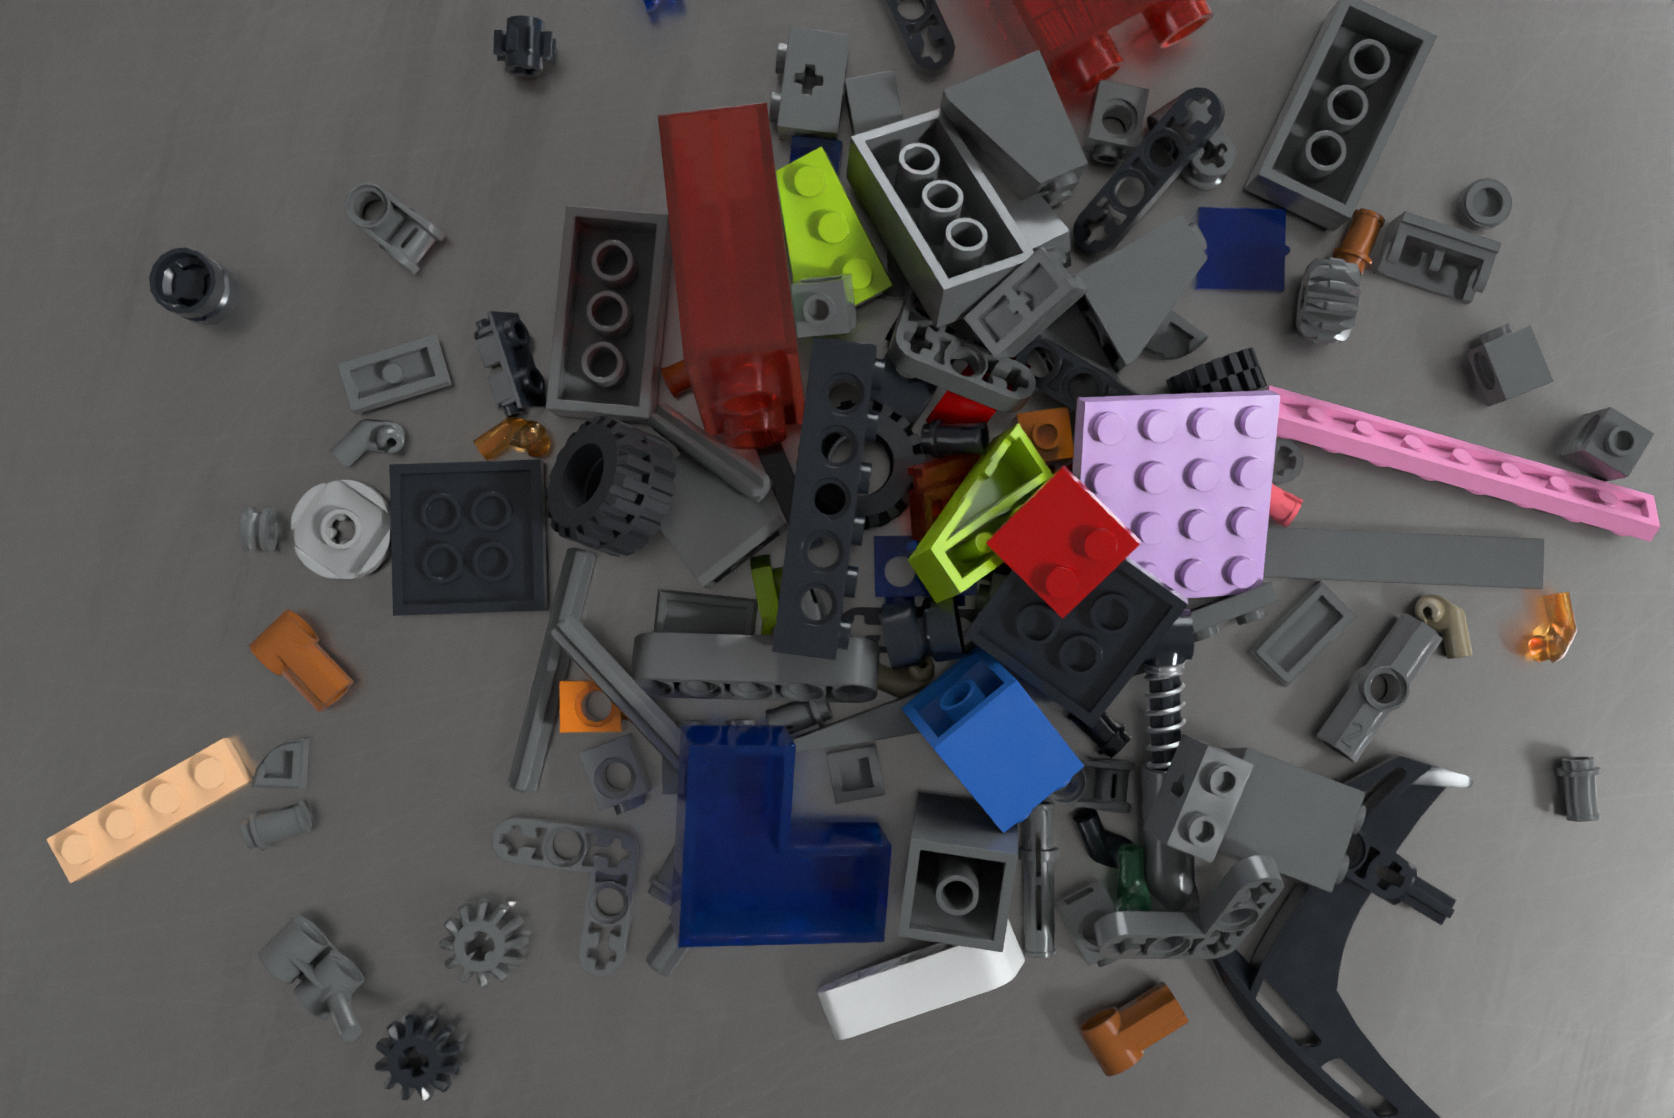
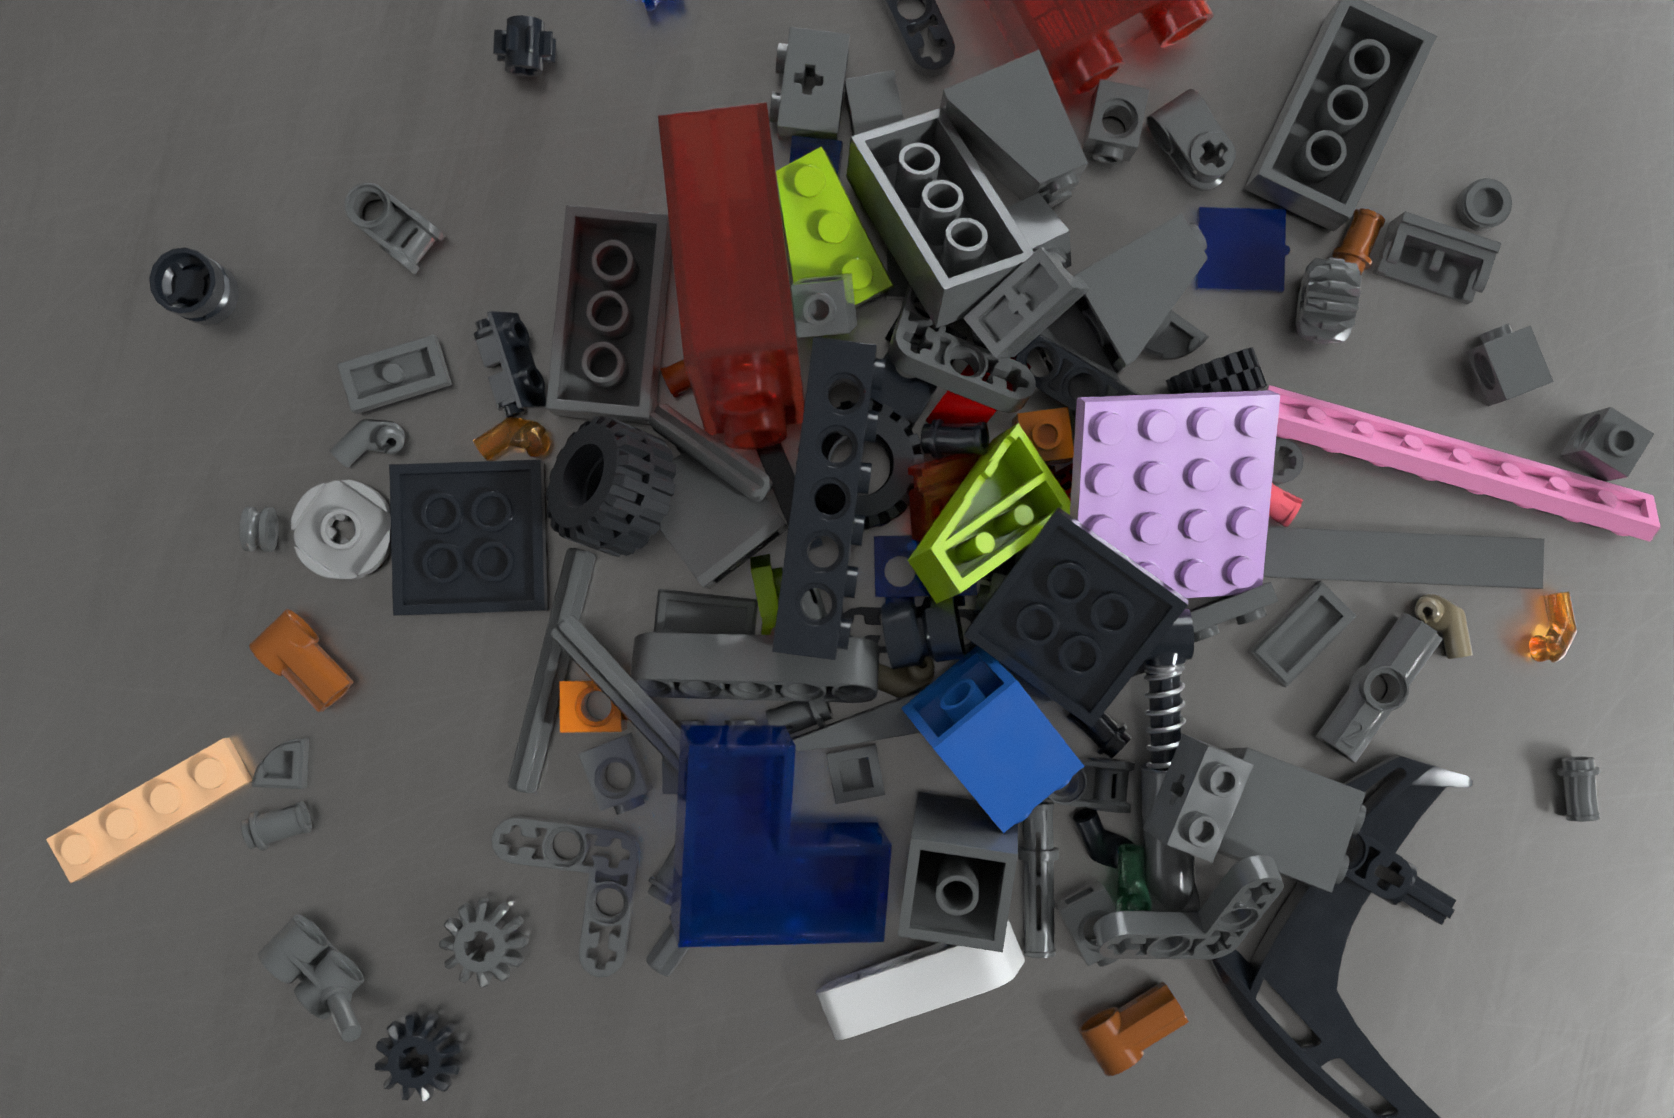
(1063, 541): red plate -> none
(1142, 166): black beam -> none

